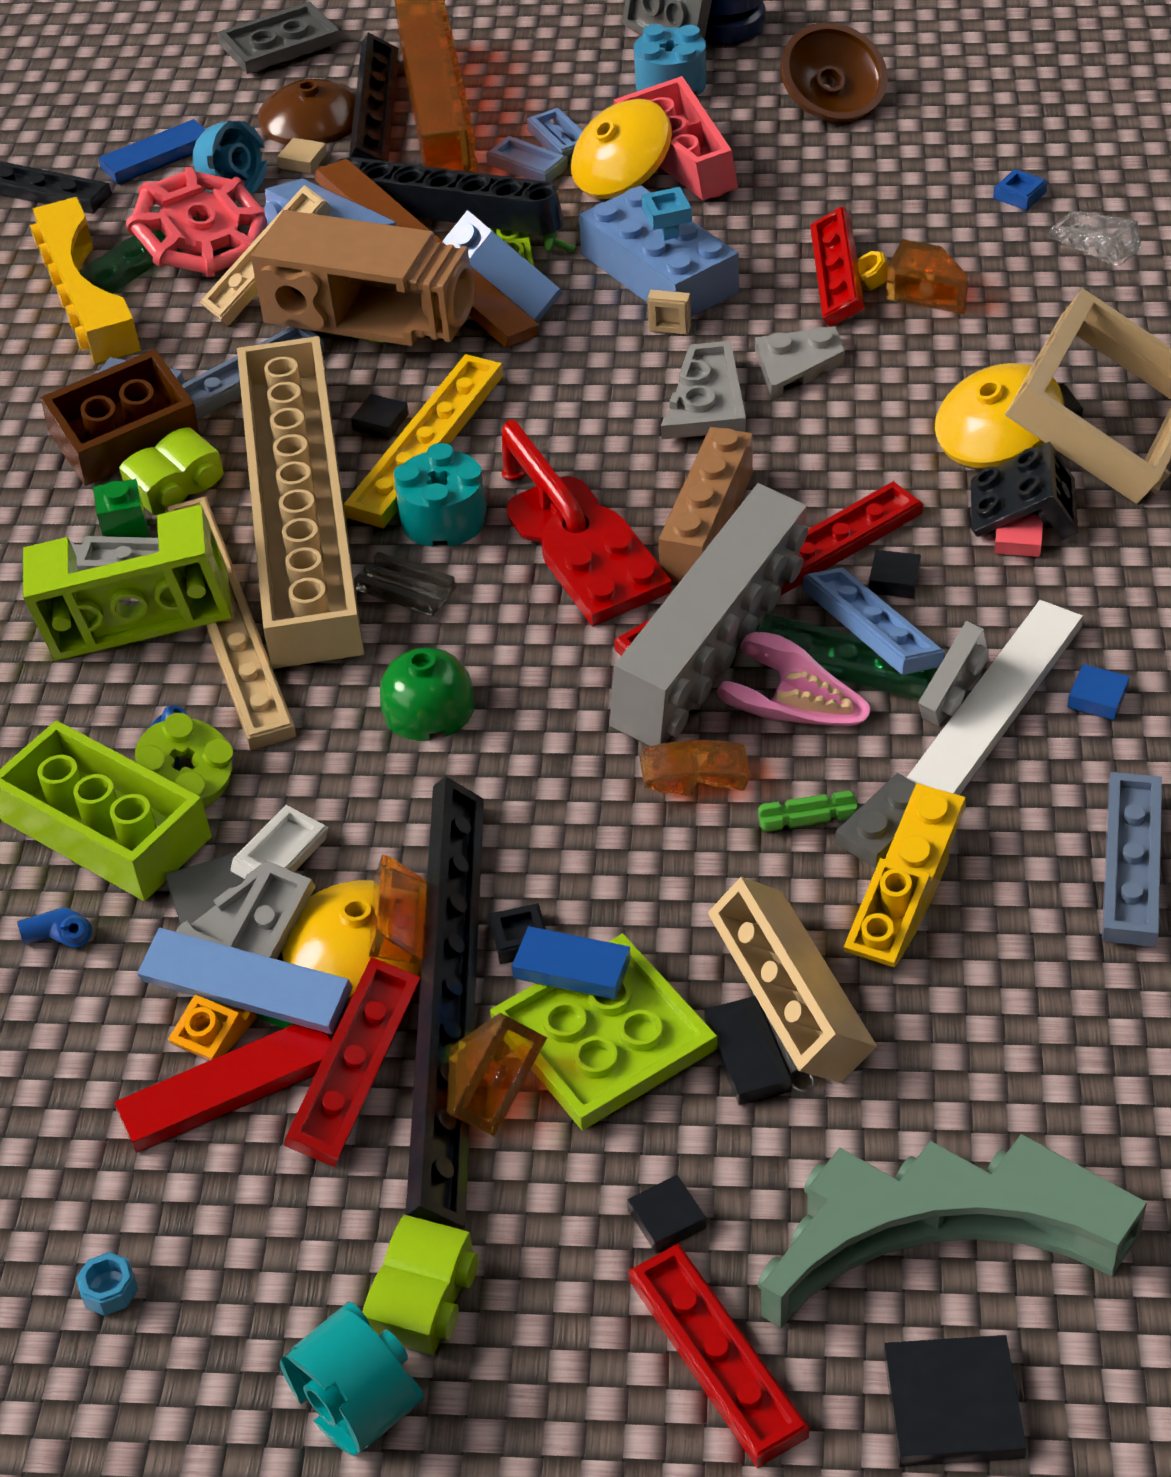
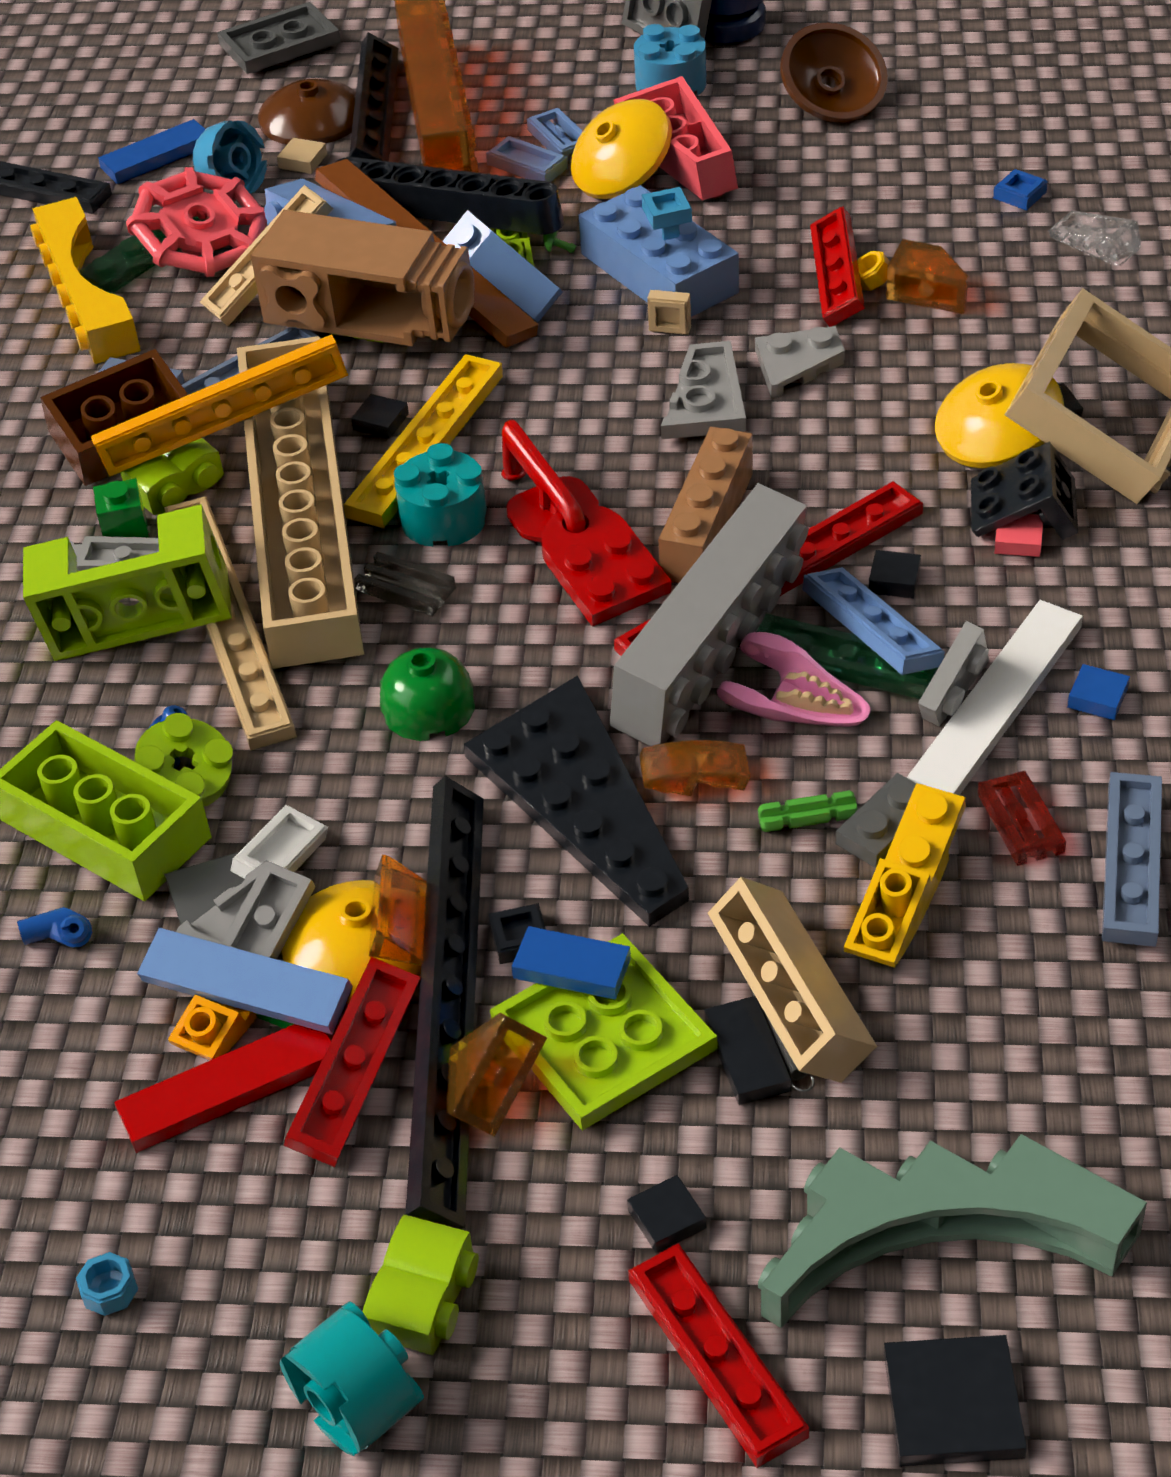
(220, 405): none -> light orange tile
(575, 786): none -> black wing
(1033, 846): none -> clear red tile

